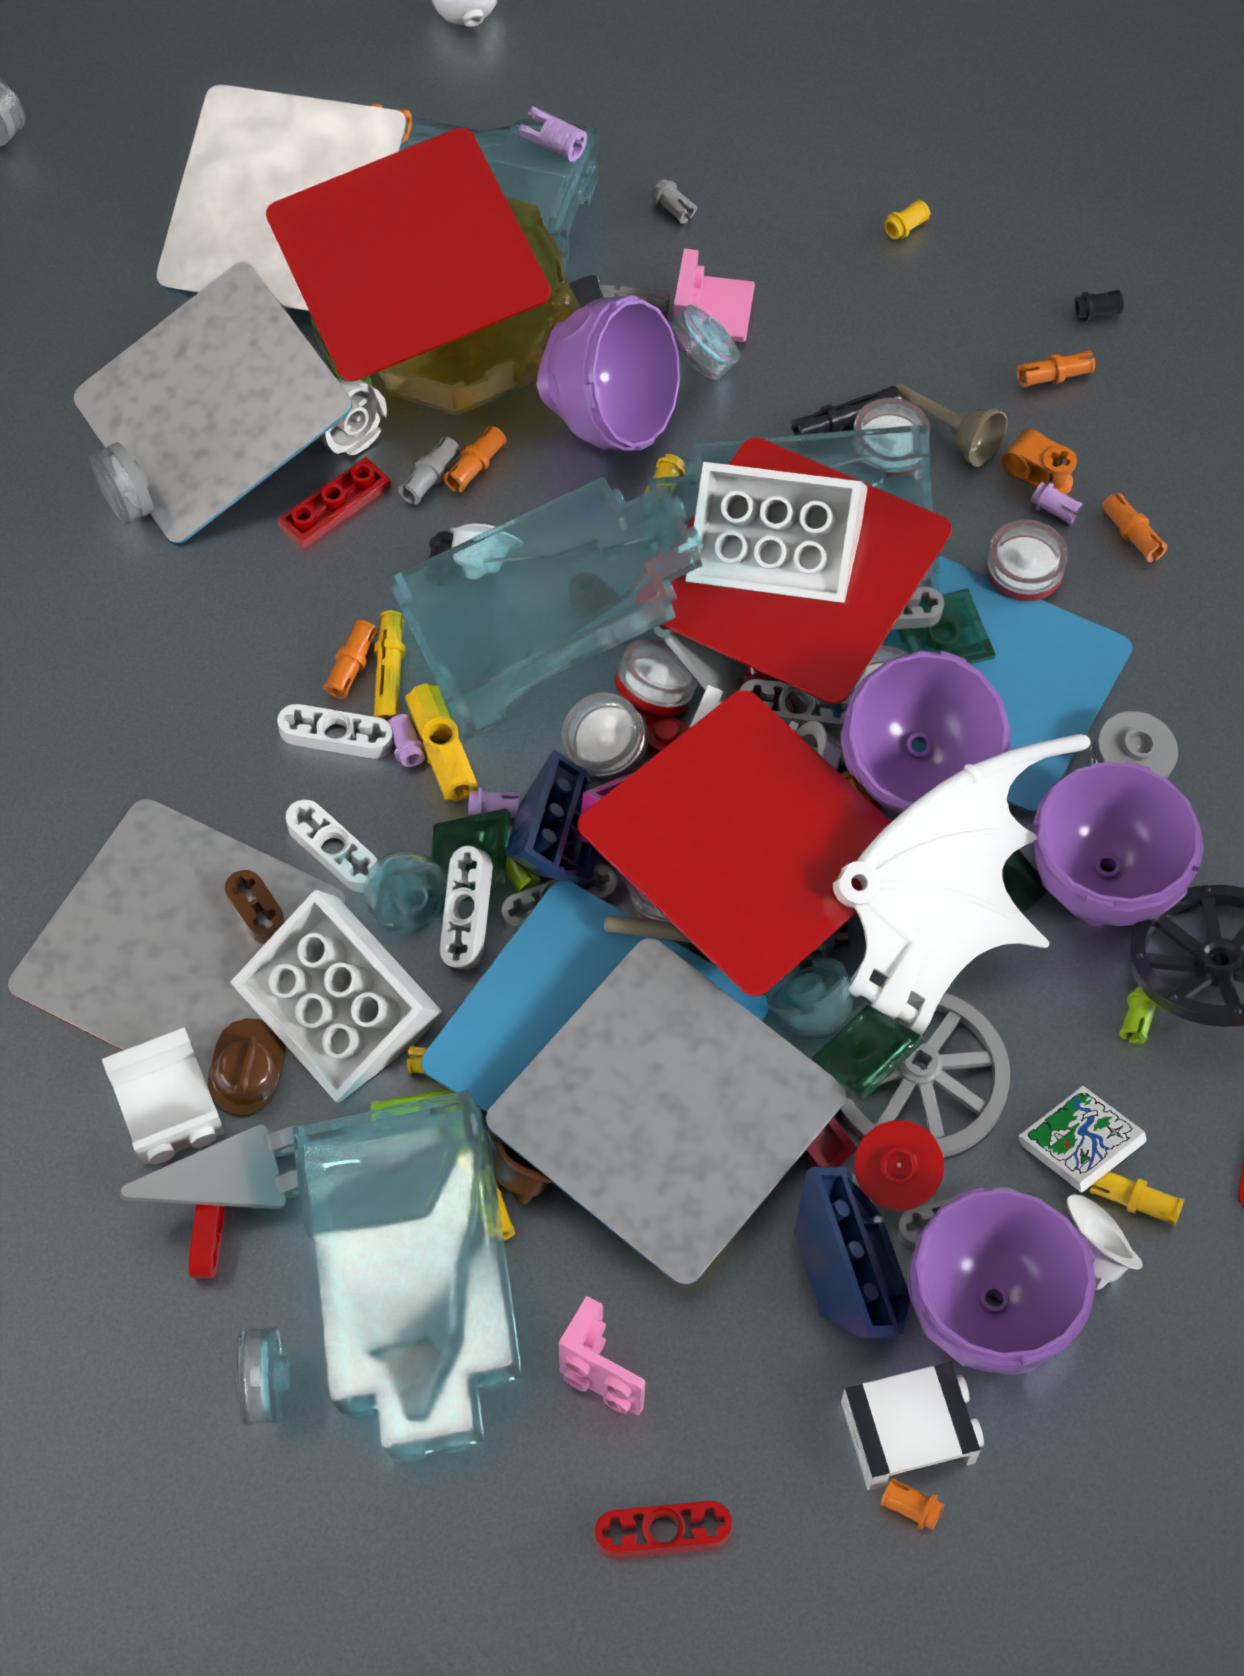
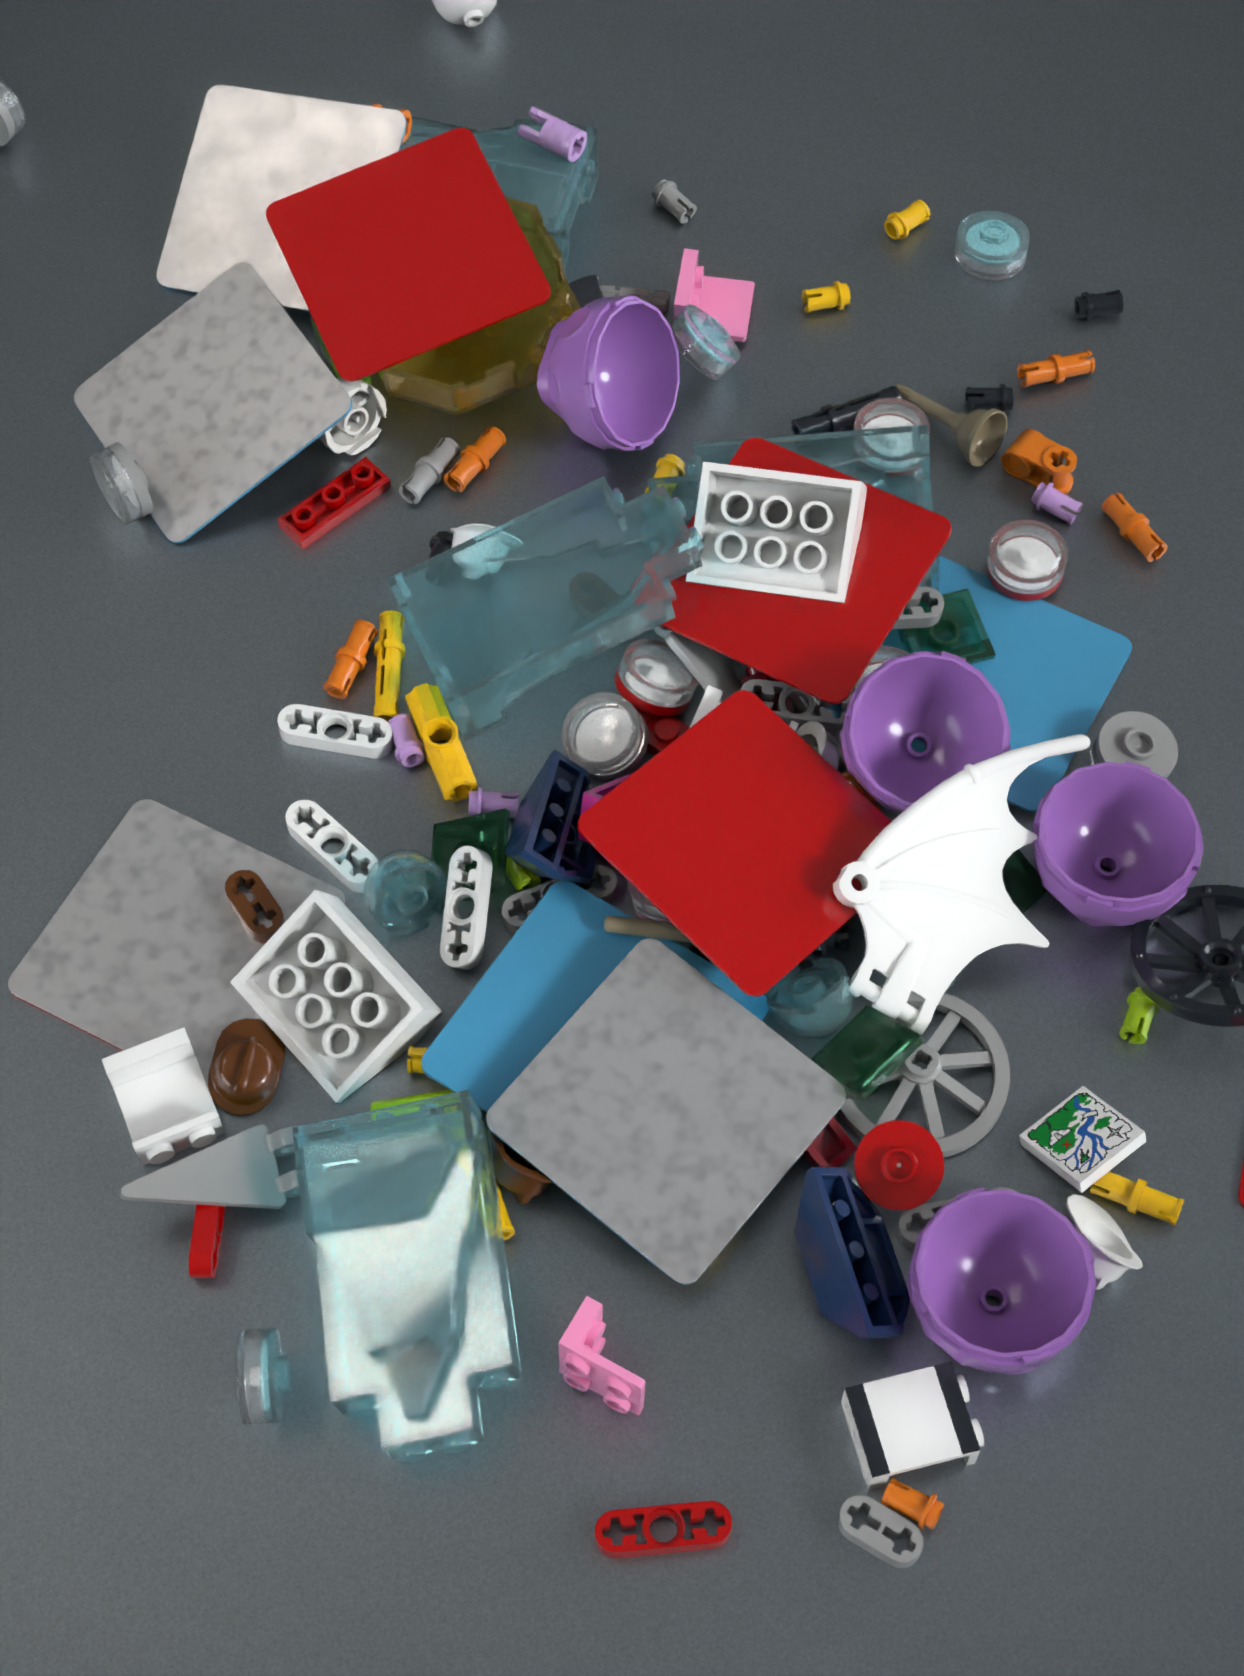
(826, 297): none -> yellow pin
(885, 1521): none -> light grey beam
(989, 398): none -> black pin
(992, 245): none -> clear light blue piece

